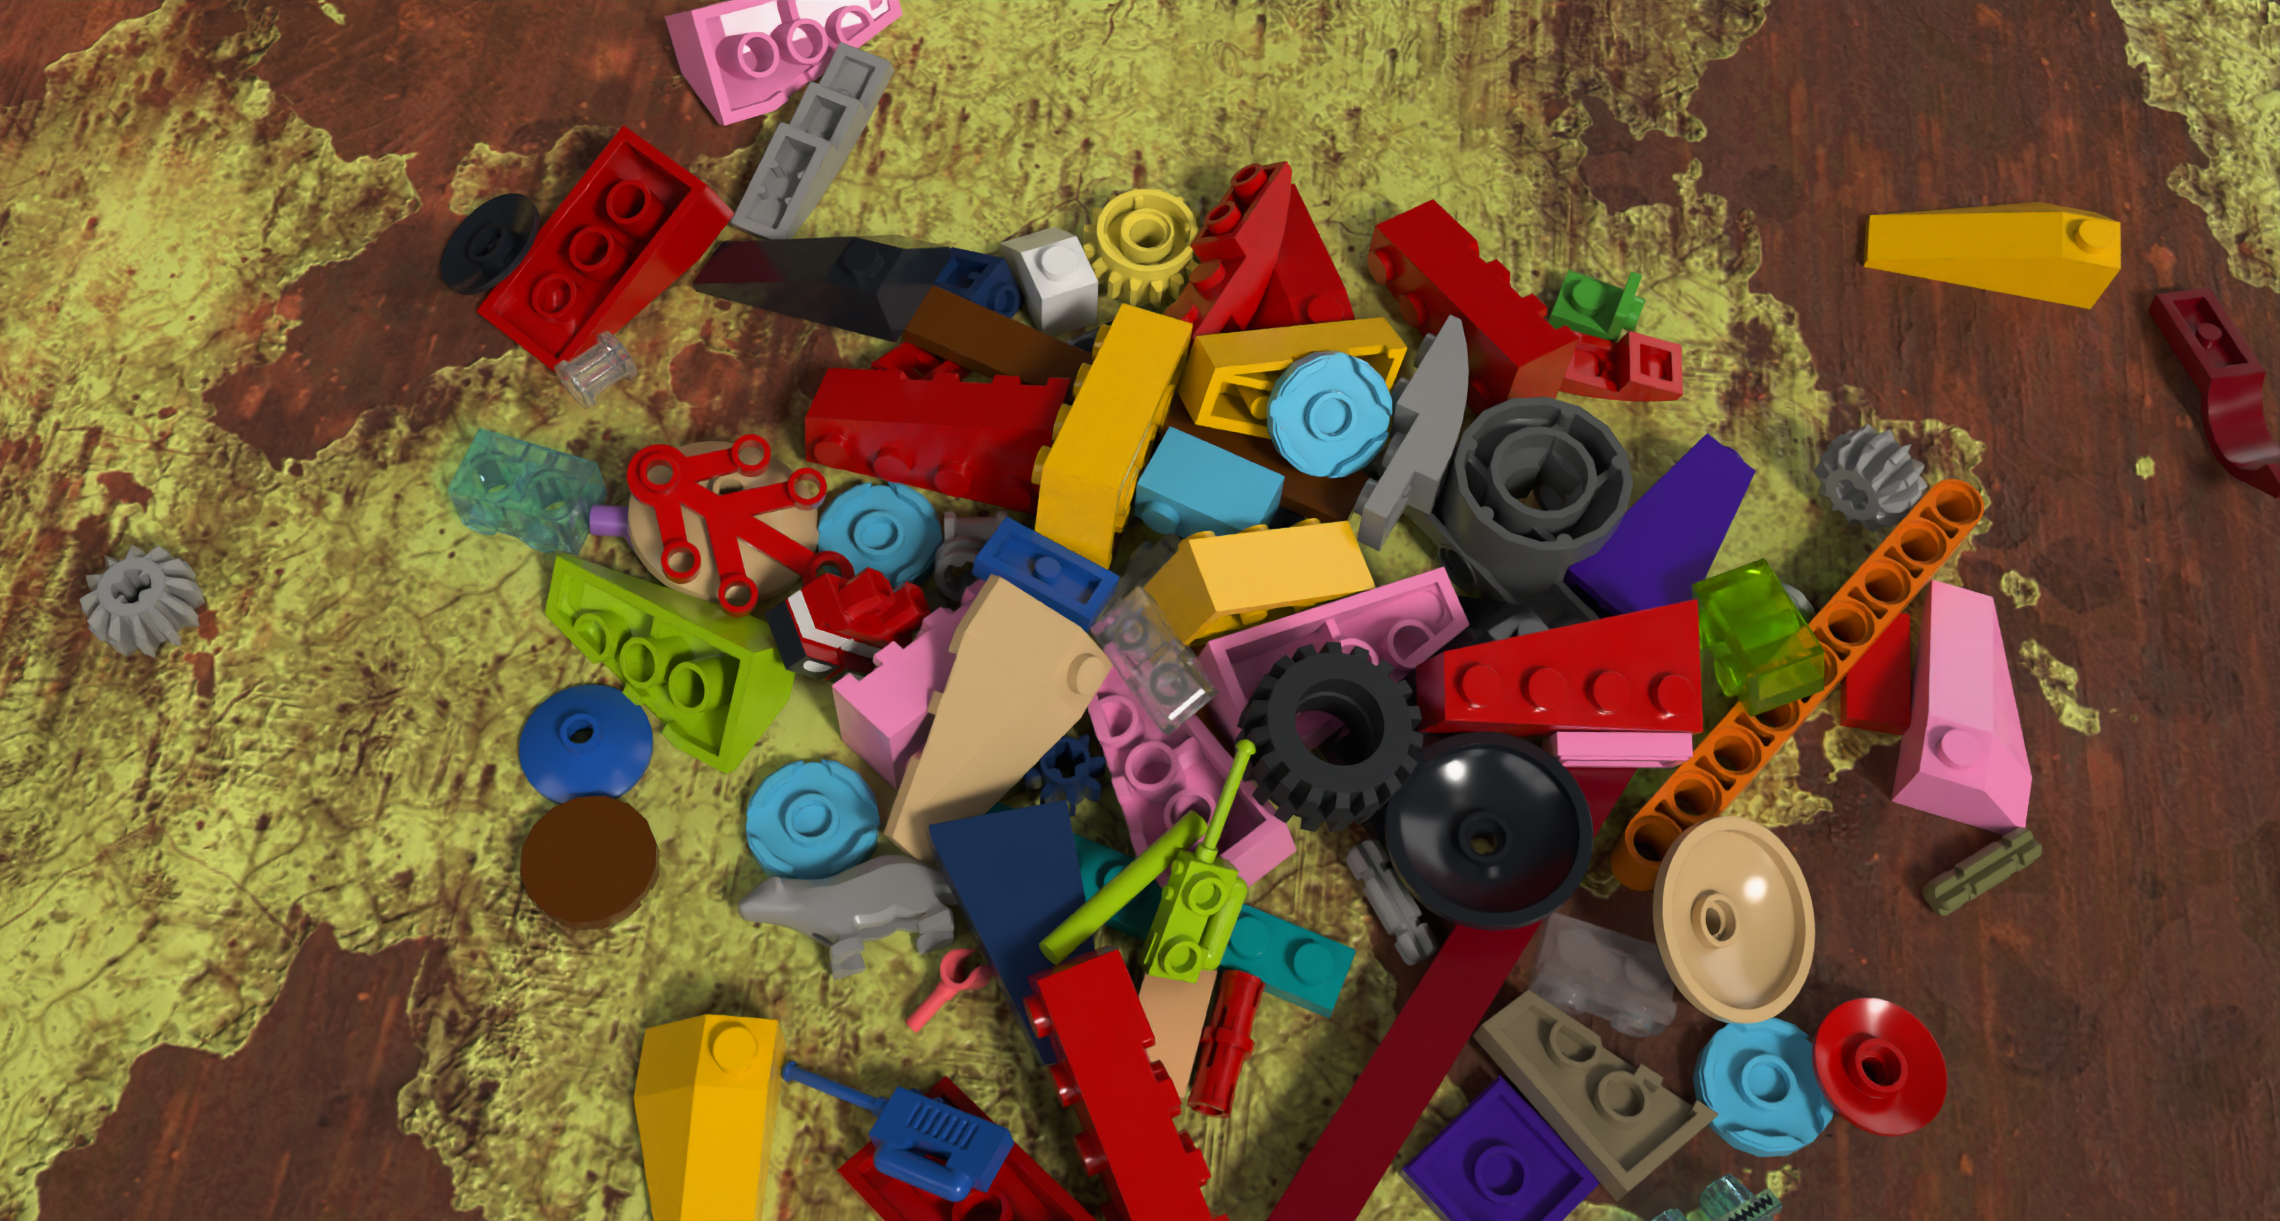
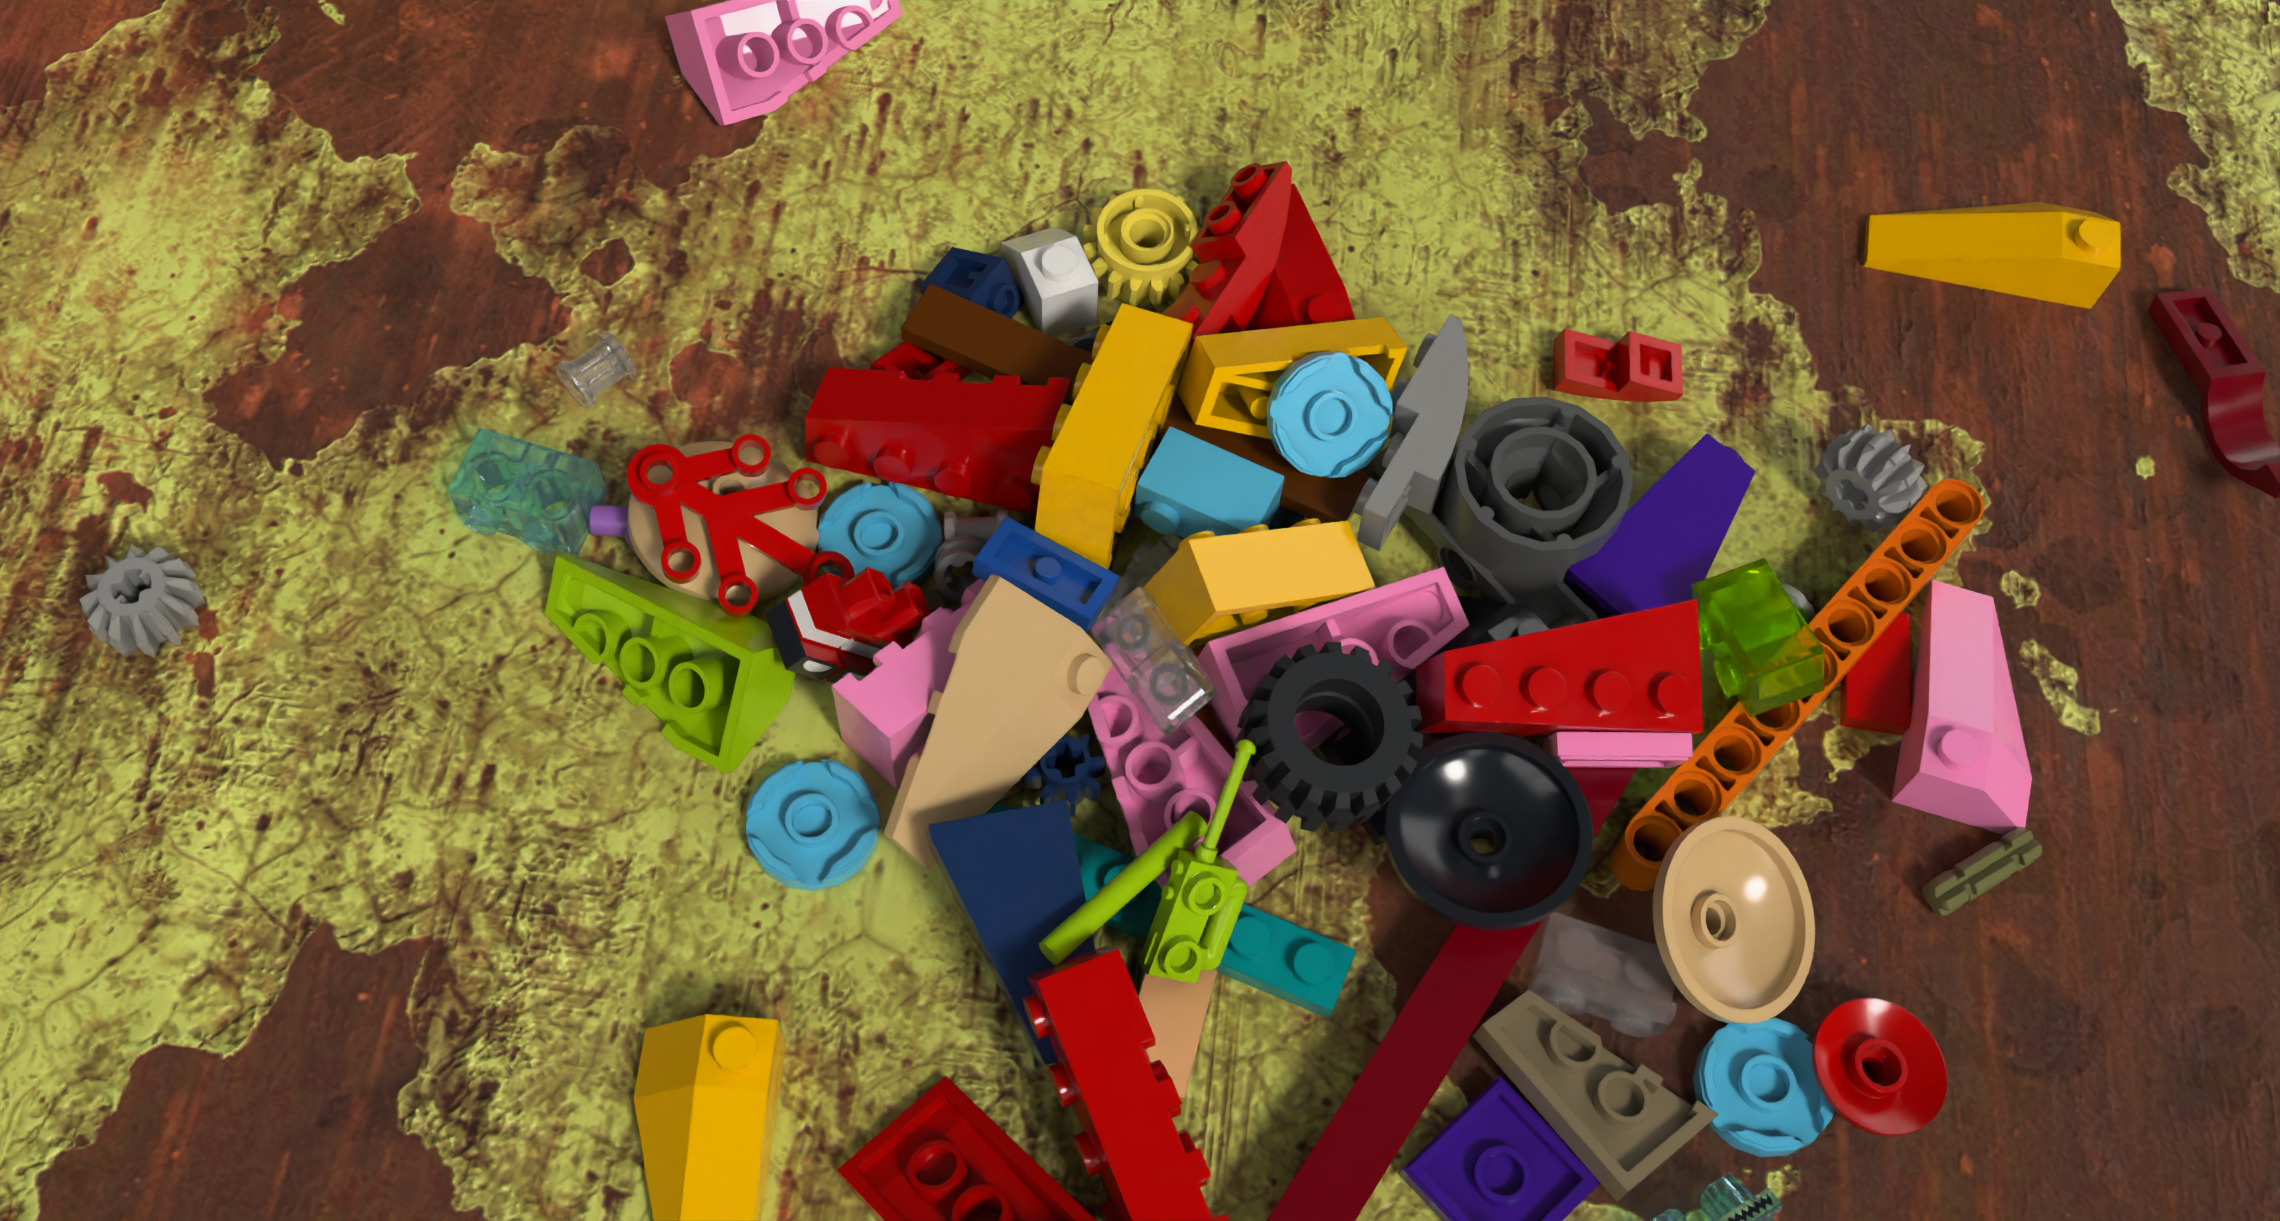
(490, 244): black dish -> none
(590, 862): reddish brown tile -> none
(600, 767): blue dish -> none
(606, 251): red slope -> none
(813, 146): light grey slope -> none
(836, 281): black wedge -> none
(859, 908): light grey animal -> none
(919, 1126): blue piece -> none
(952, 982): coral hand -> none
(1226, 1044): red pin -> none
(1392, 902): light grey axle -> none
(1438, 273): red wedge -> none
(1597, 307): bright green bracket -> none

